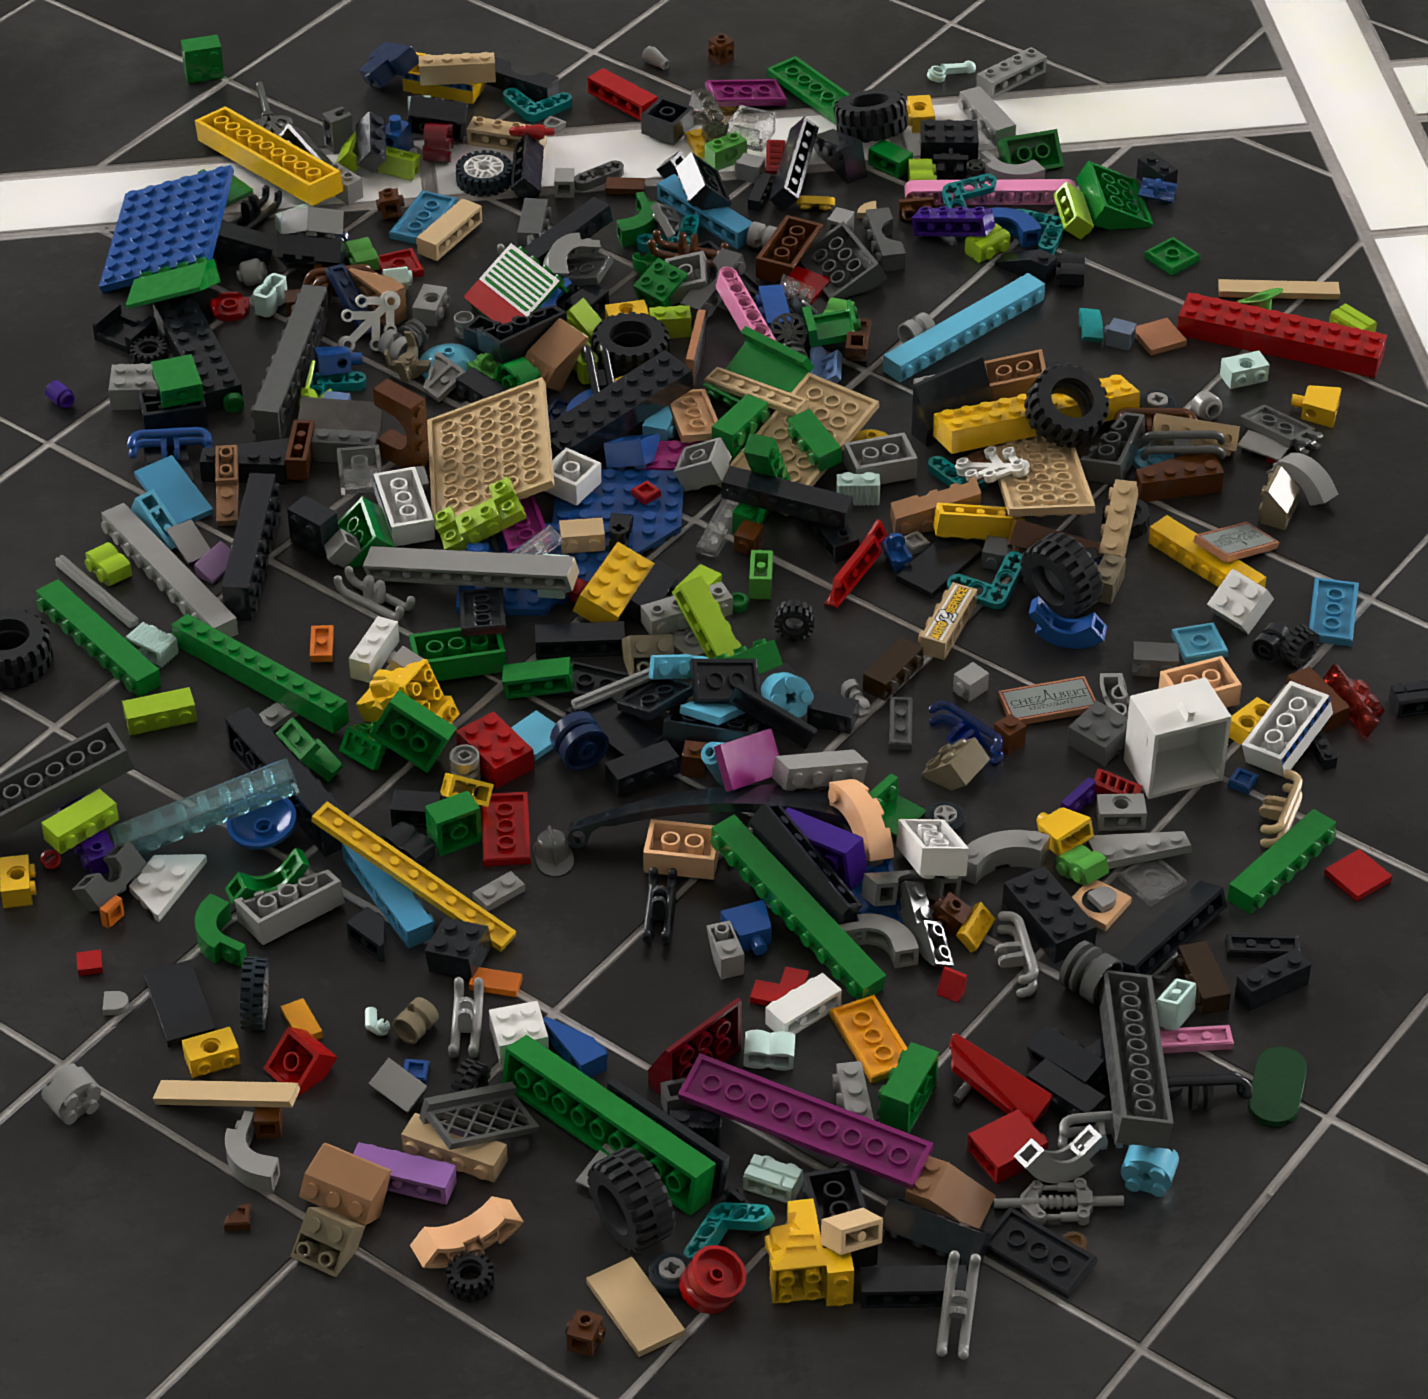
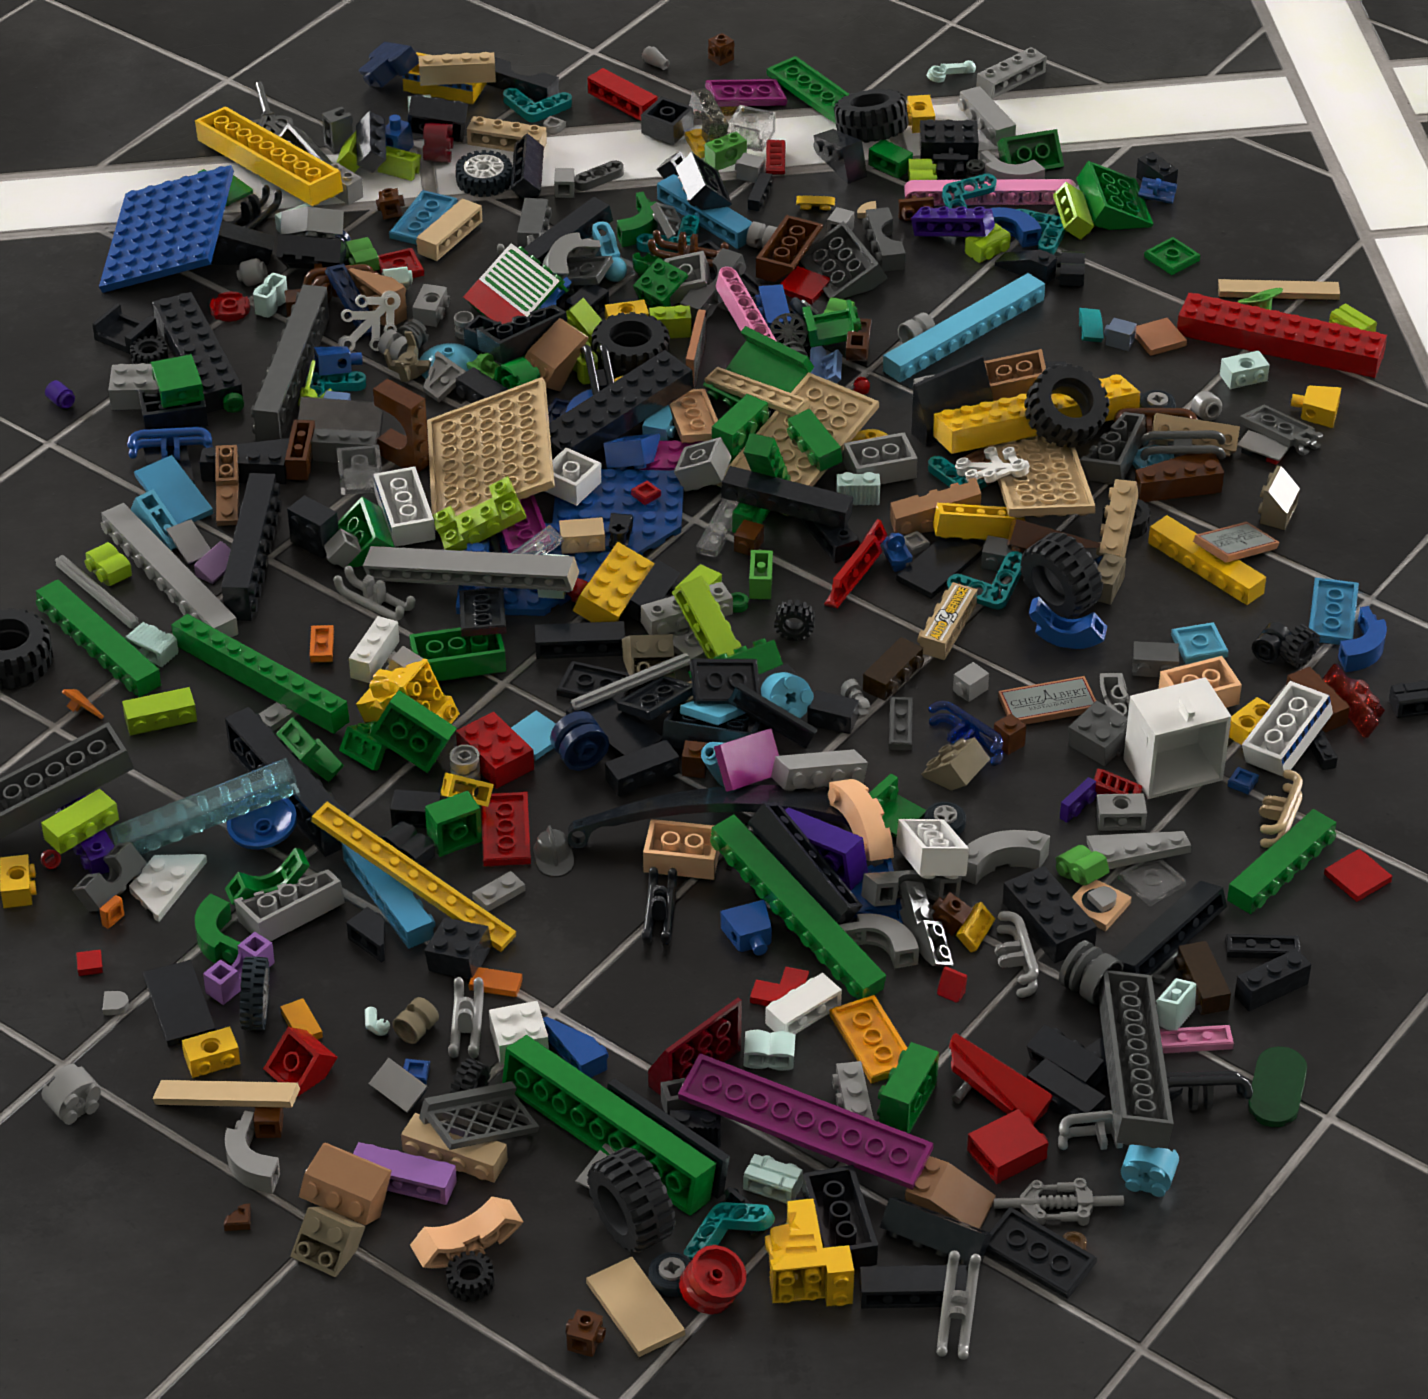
(79, 700): none -> orange piece
(173, 282): green slope -> none
(202, 59): green brick -> none
(223, 980): none -> medium lavender arch
(423, 477): light grey tile -> none
(535, 131): red piece -> none
(538, 678): green brick -> none
(609, 248): none -> medium azure piece
(624, 185): reddish brown tile -> none
(671, 666): medium azure hinge -> none
(726, 950): light grey slope -> none
(794, 163): black brick -> none
(798, 289): clear hips -> none
(851, 1231): tan brick -> none
(861, 385): none -> red hinge
(1061, 1164): light grey arch -> none
(1065, 829): yellow torso -> none
(1240, 601): white brick -> none
(1310, 476): light grey arch -> none
(1366, 650): none -> blue arch

